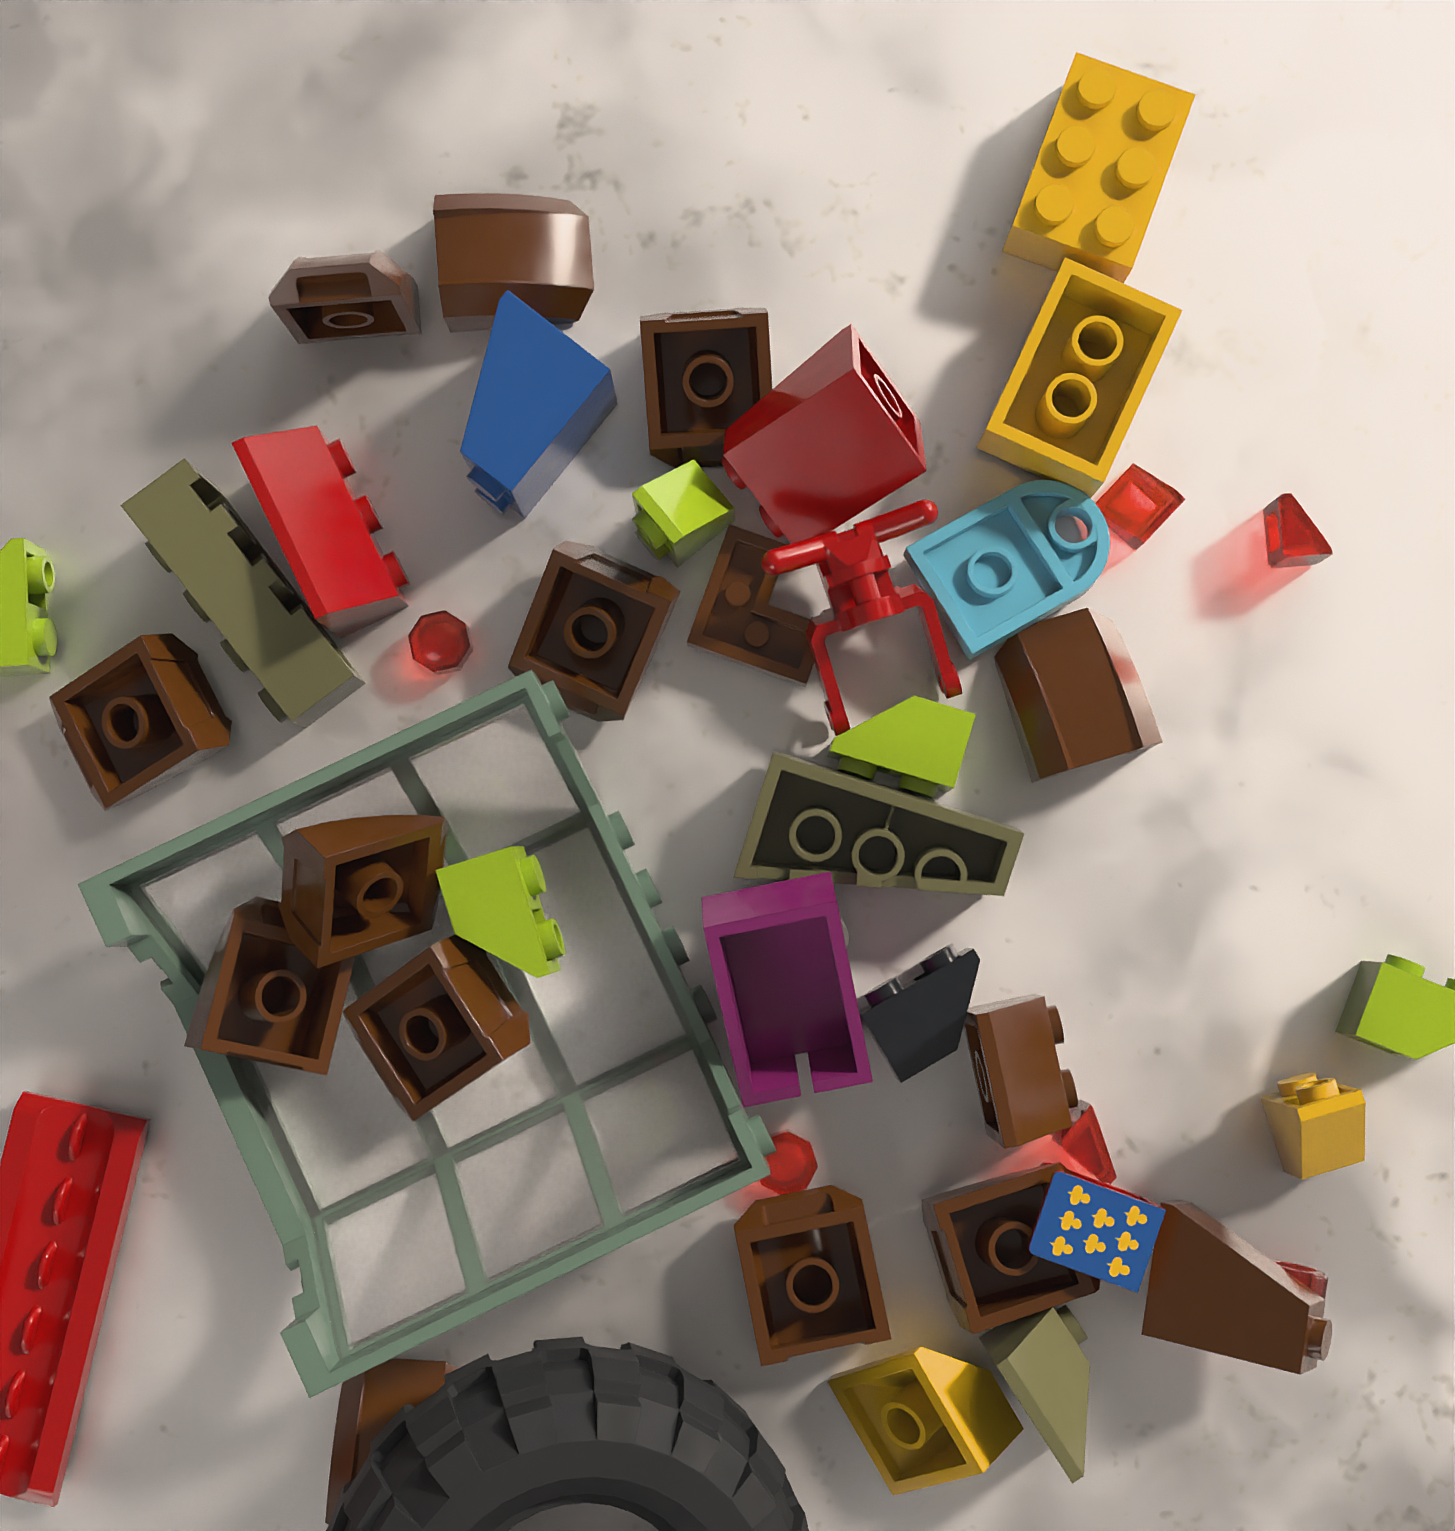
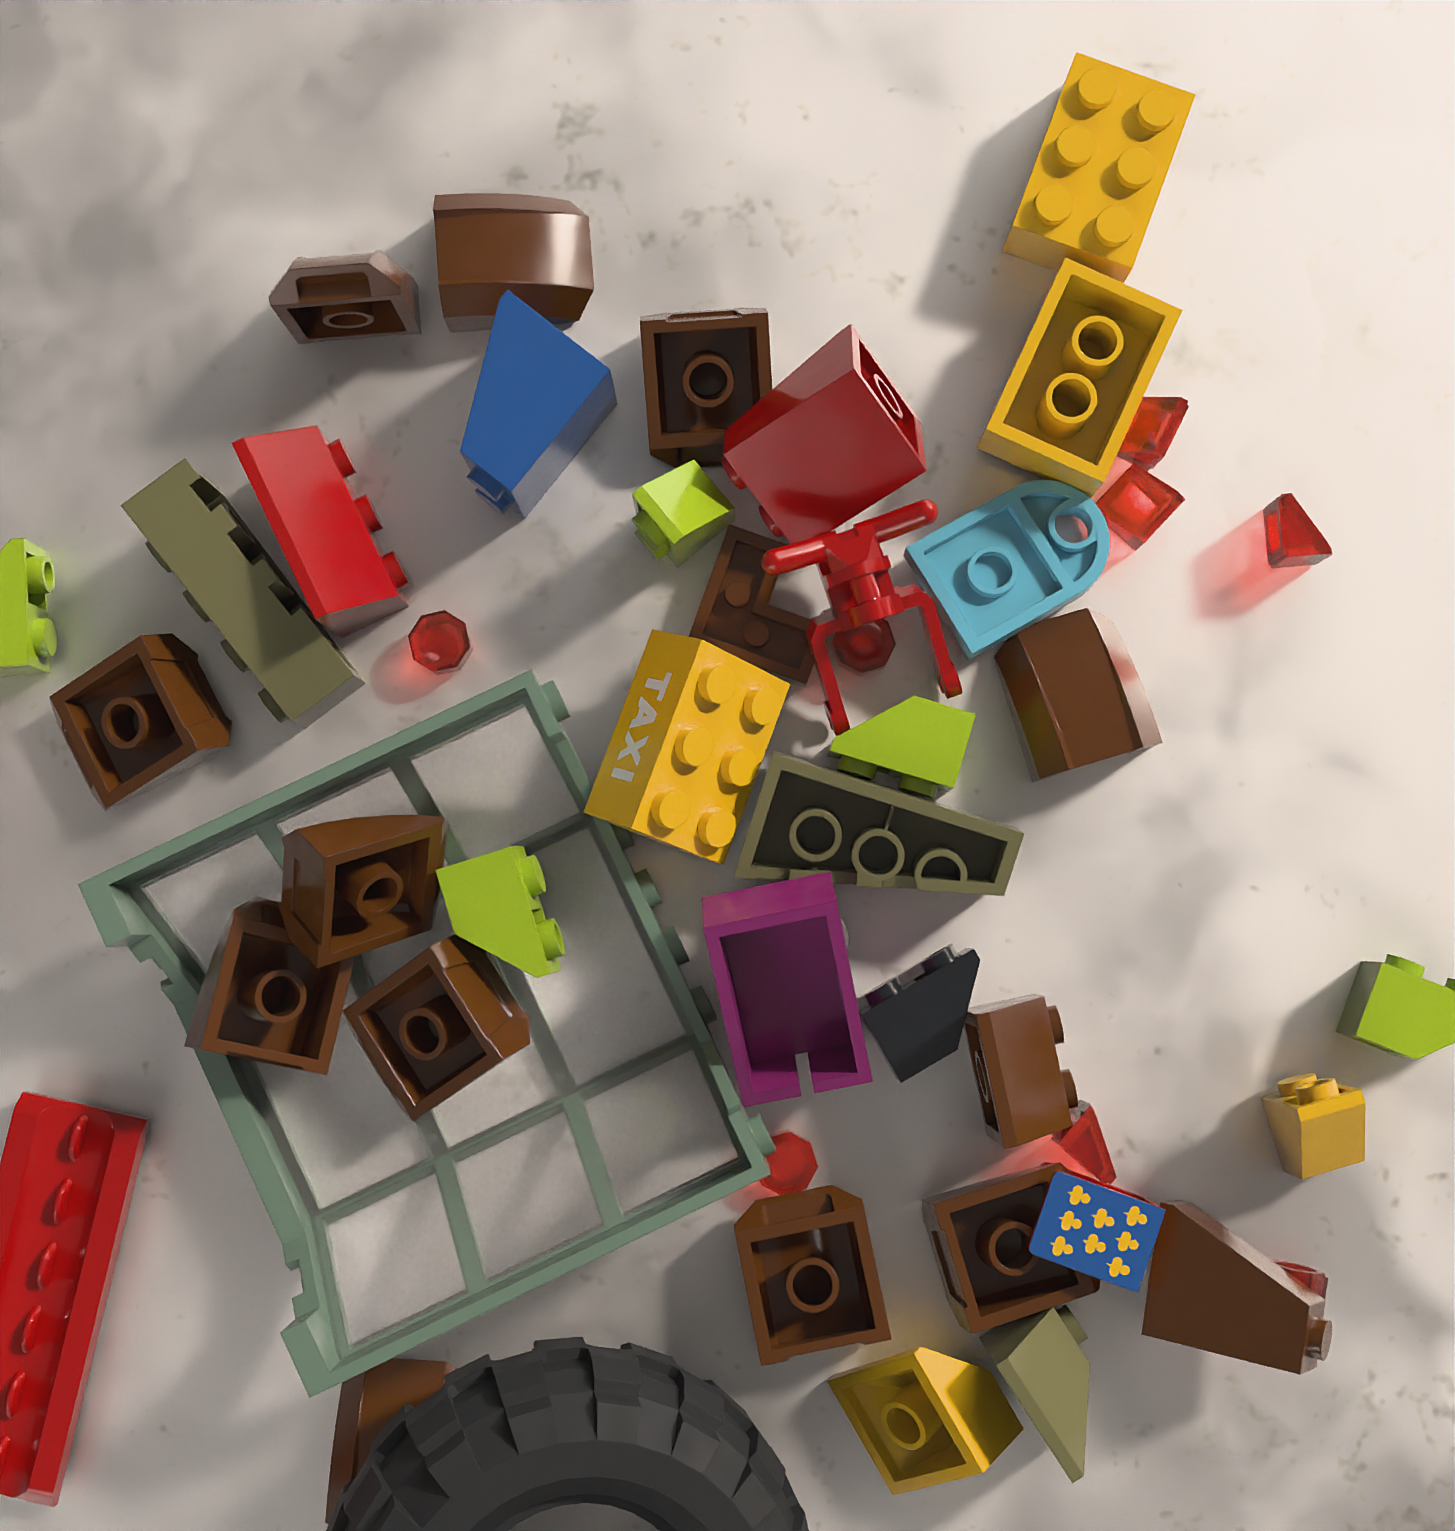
(593, 629): reddish brown slope -> none
(687, 746): none -> yellow brick
(864, 647): none -> clear red tile
(1152, 430): none -> clear red slope

